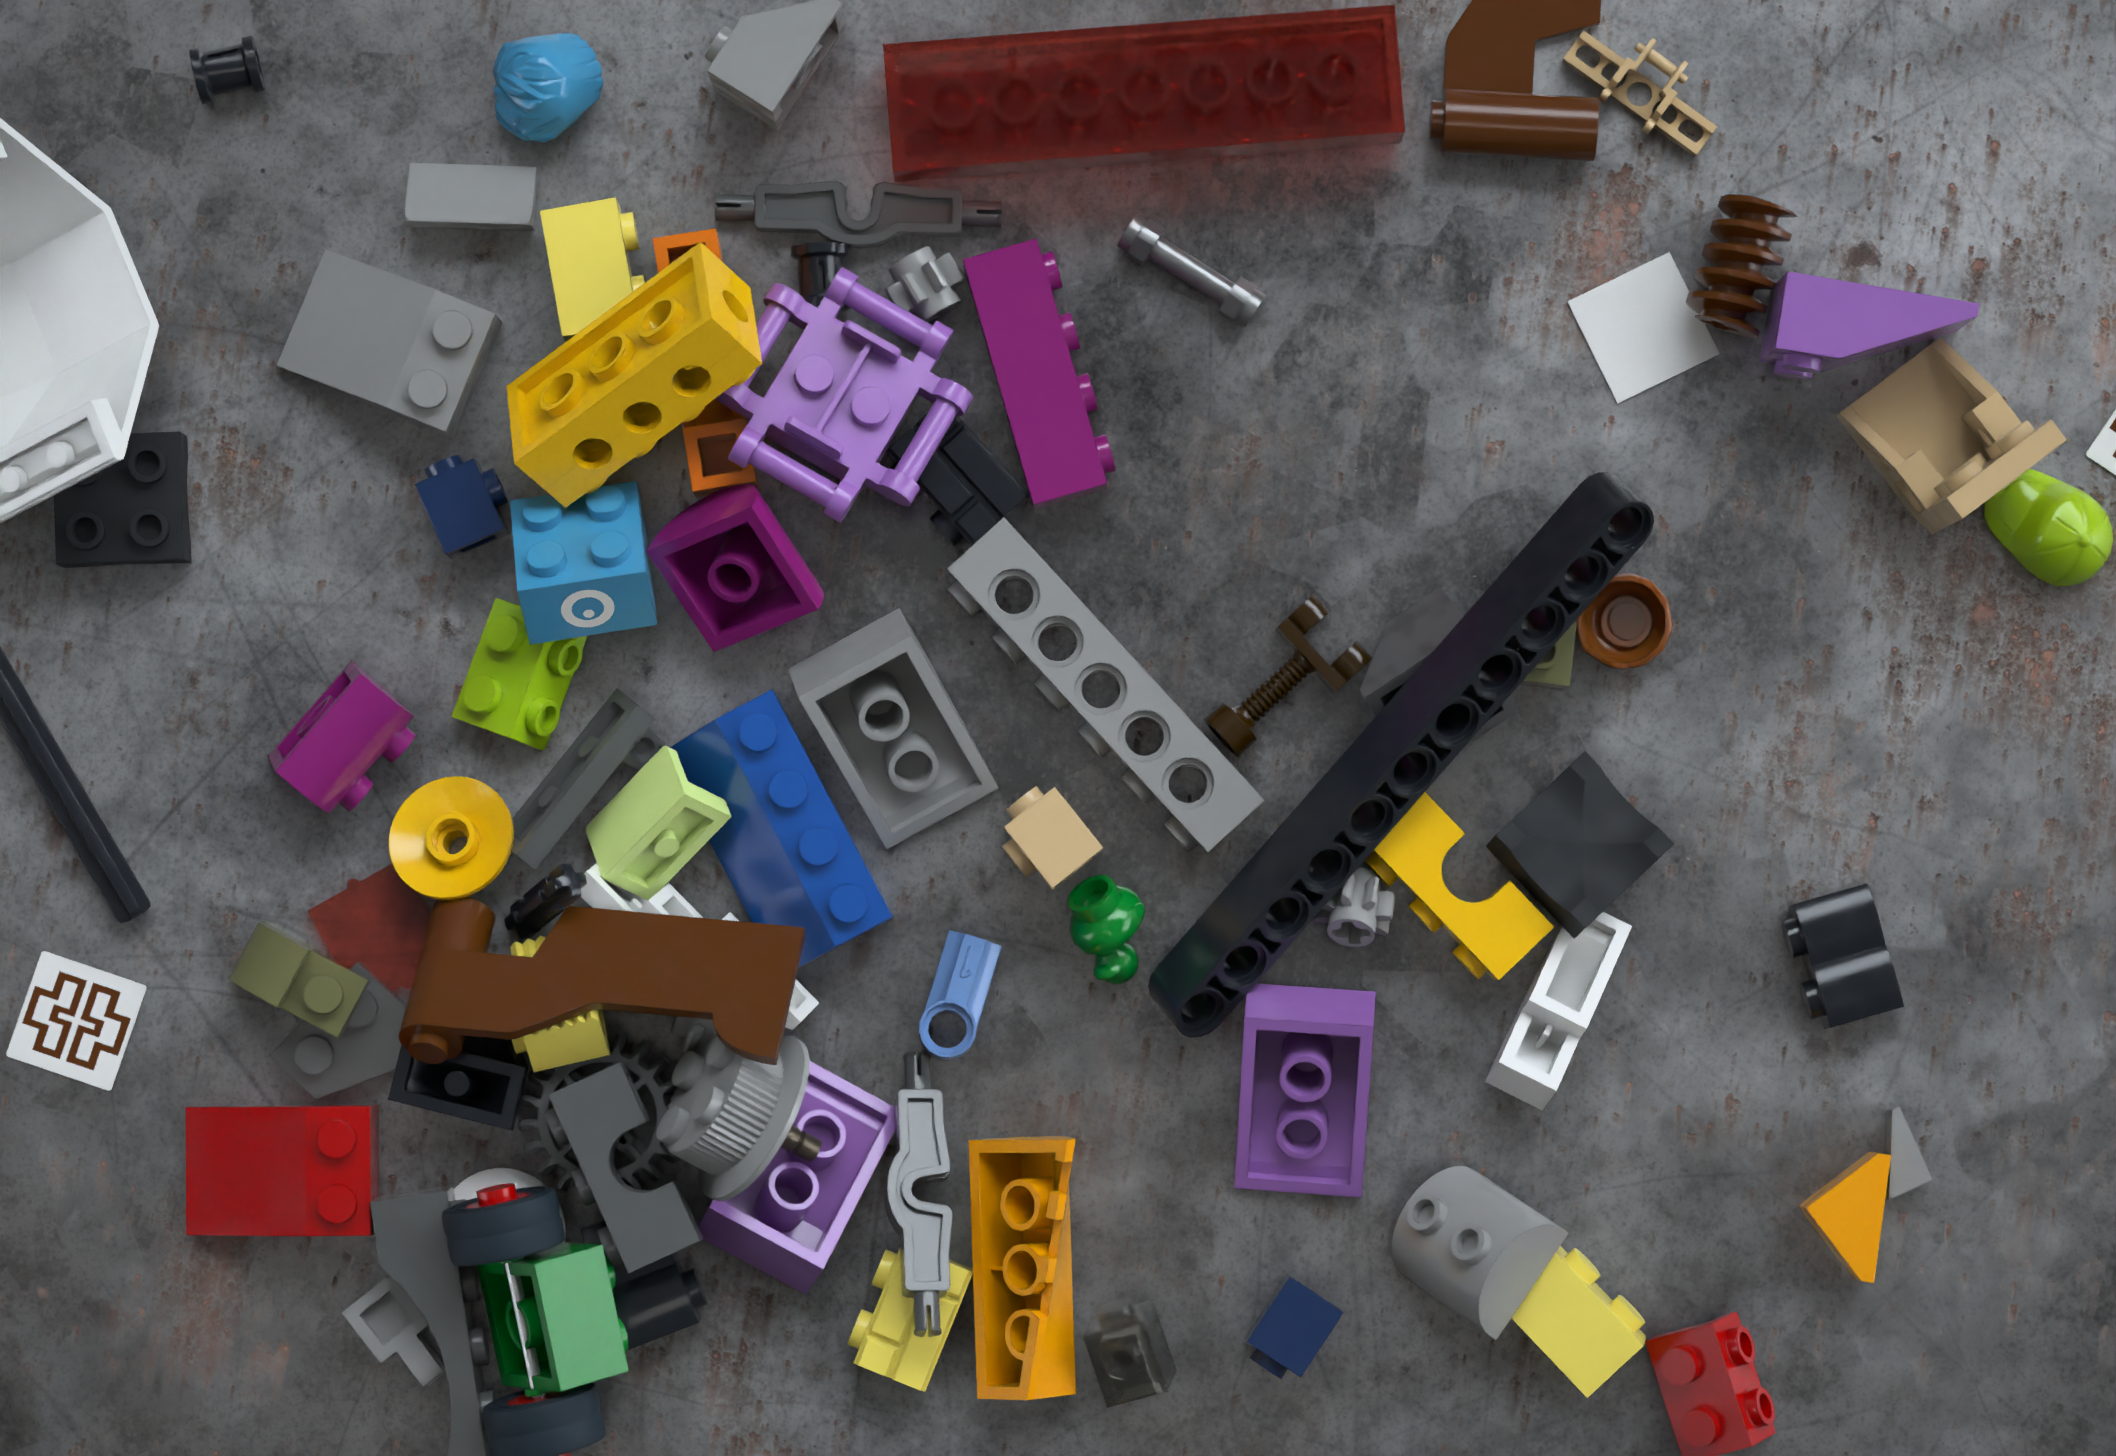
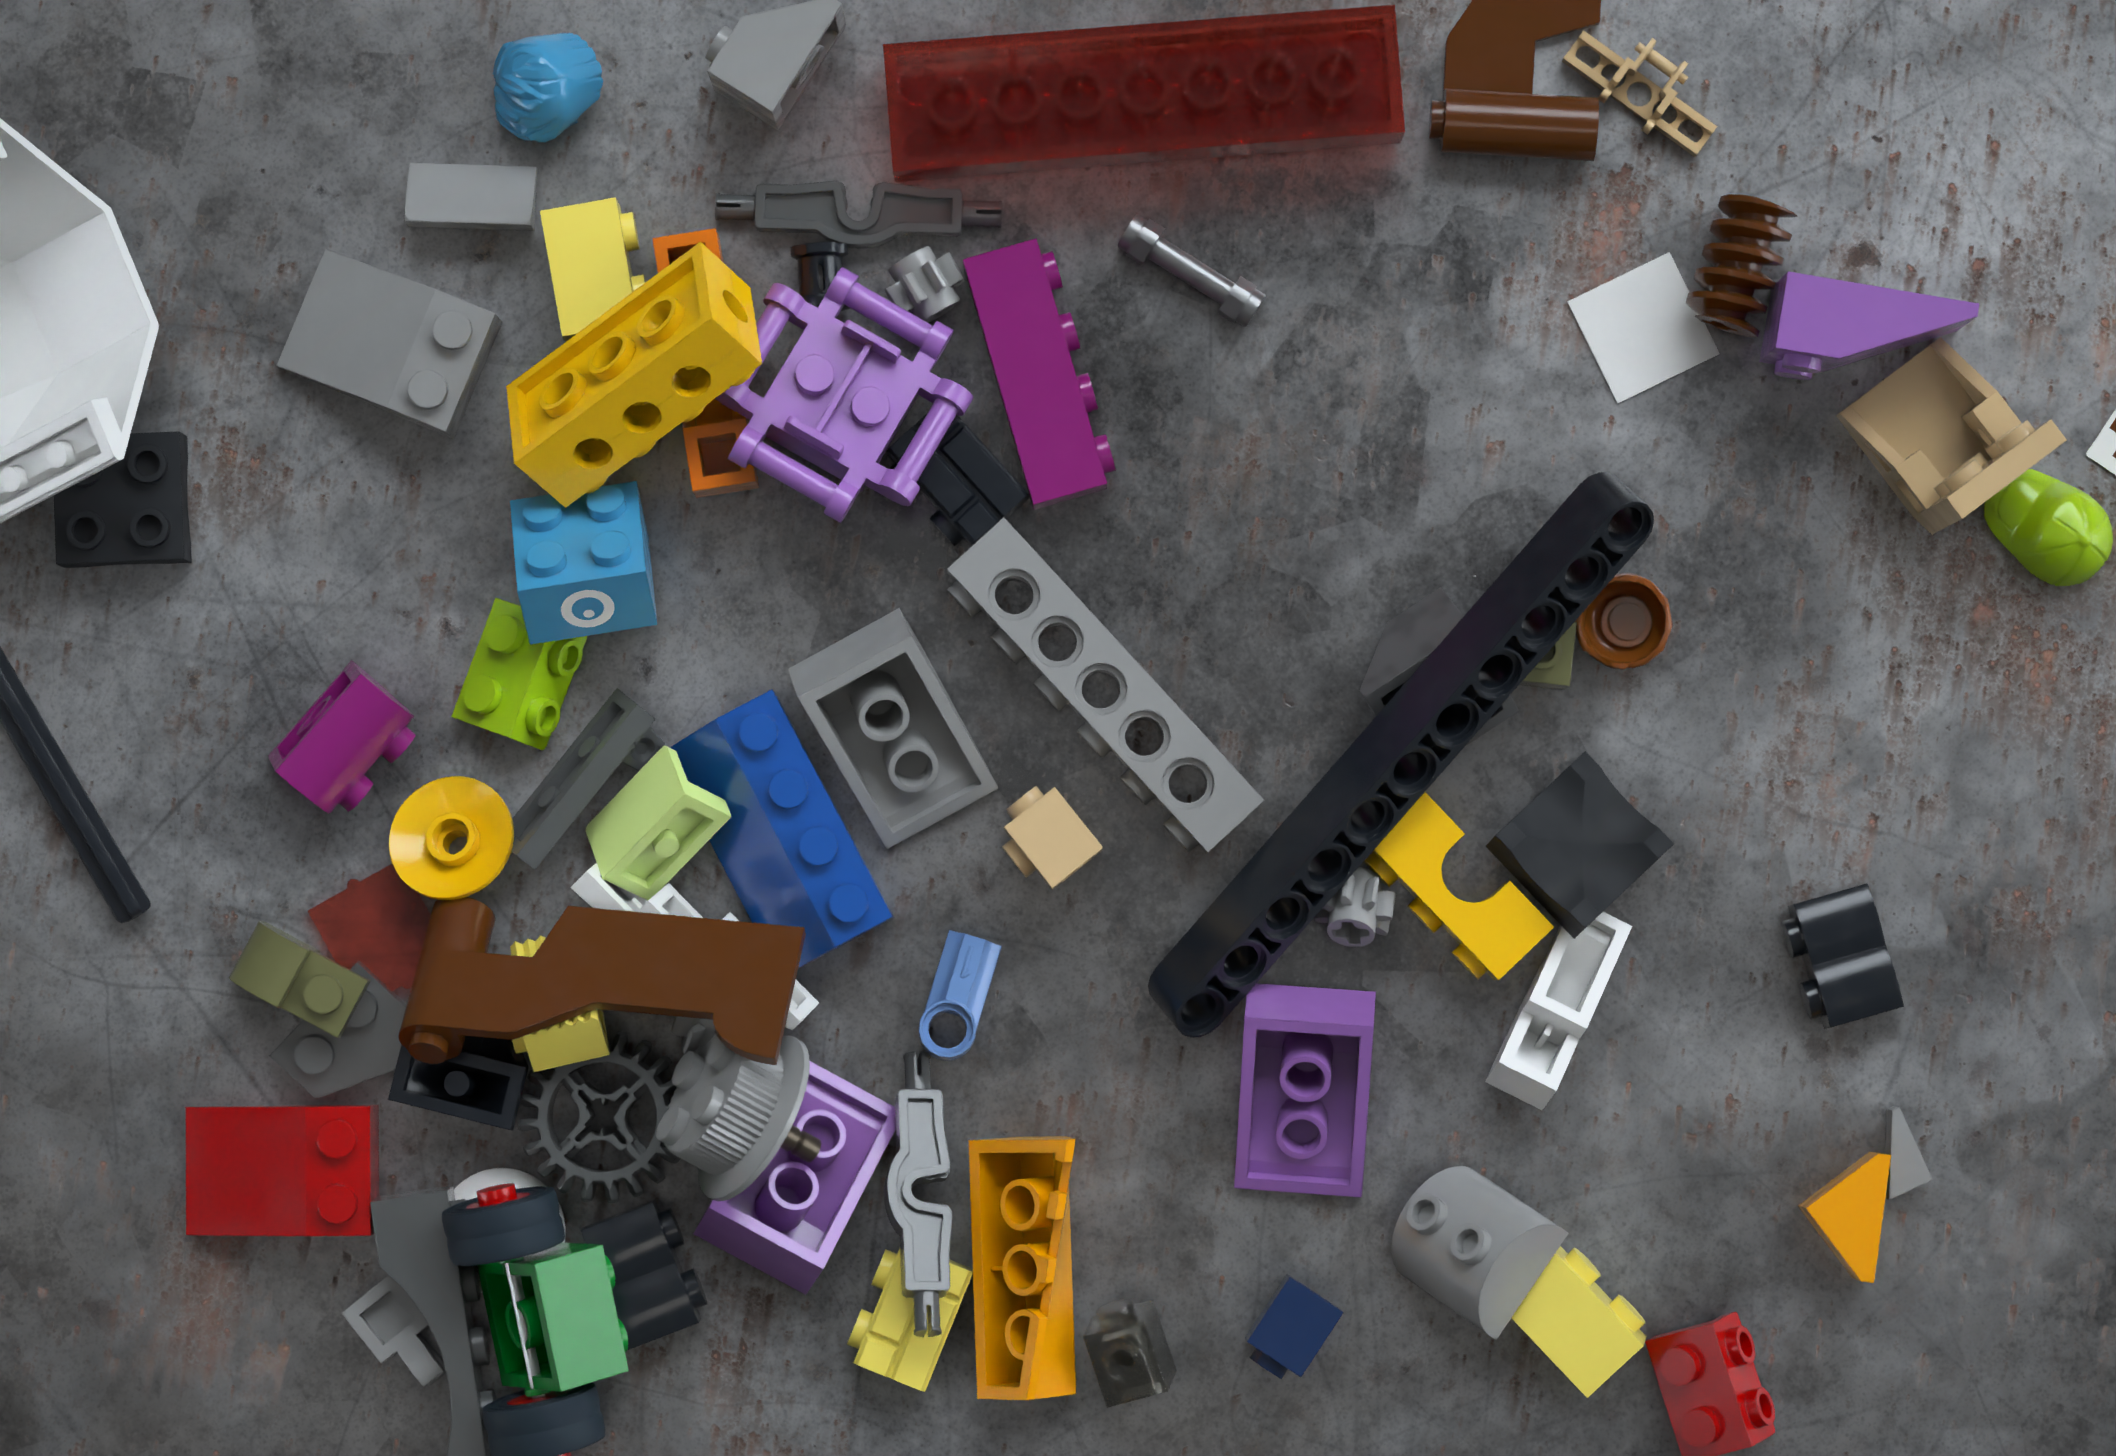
(76, 1020): white sticker -> none
(227, 69): black bush -> none
(463, 504): dark blue brick -> none
(545, 901): black axle -> none
(638, 1222): dark grey arch -> none
(734, 567): magenta brick -> none
(1103, 923): green animal -> none
(1236, 724): dark brown bar -> none

